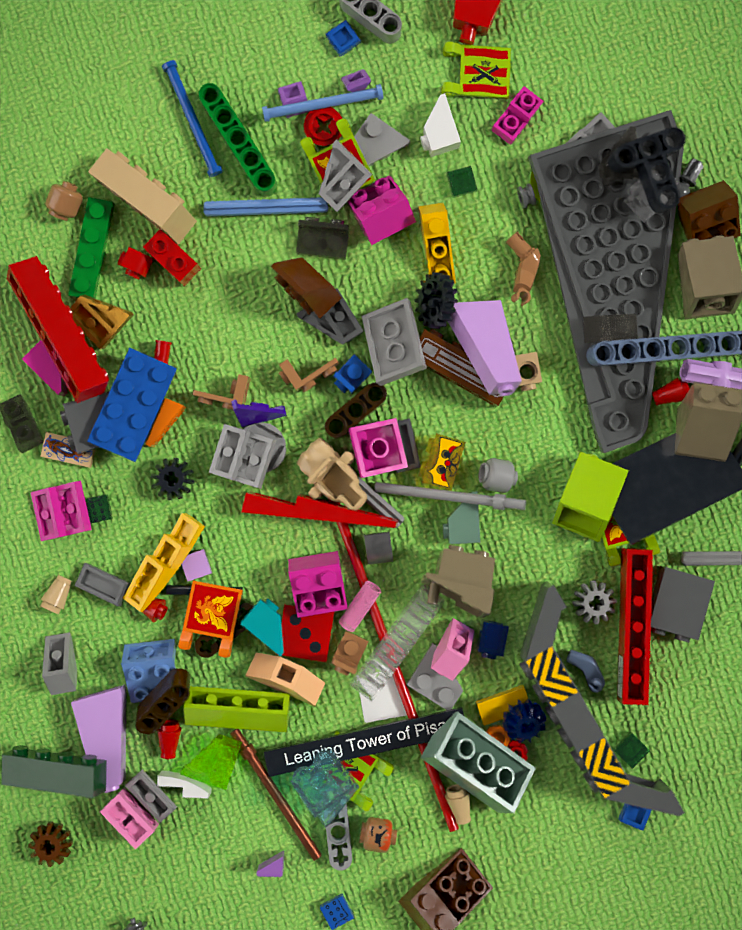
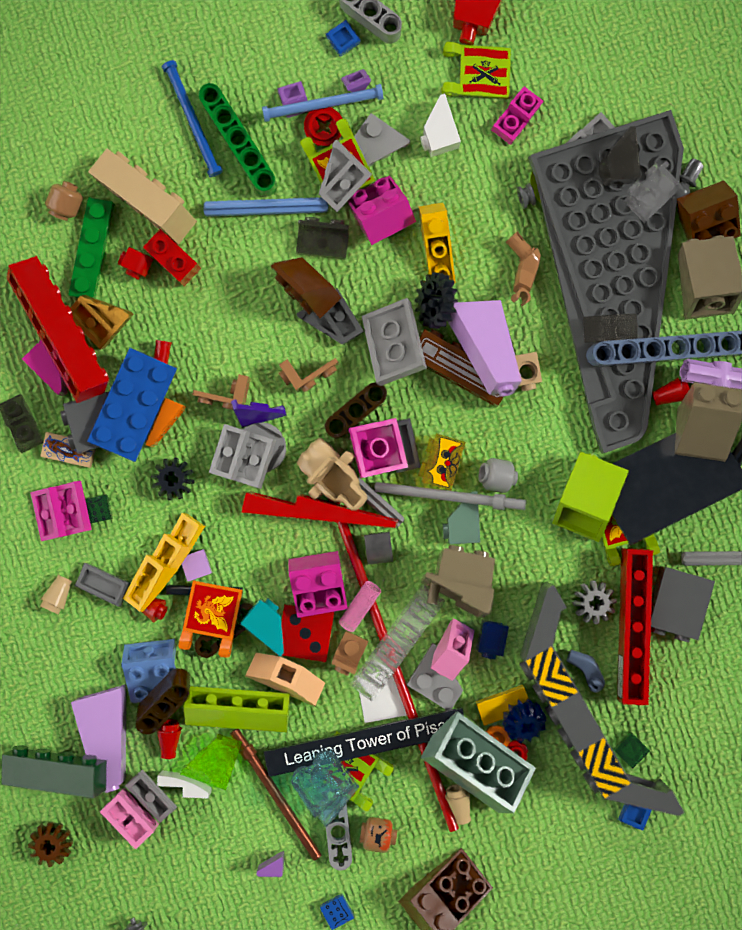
(59, 664): light grey slope -> none
(352, 375): blue bracket -> none
(461, 182): clear green tile -> none
(655, 161): black beam -> none

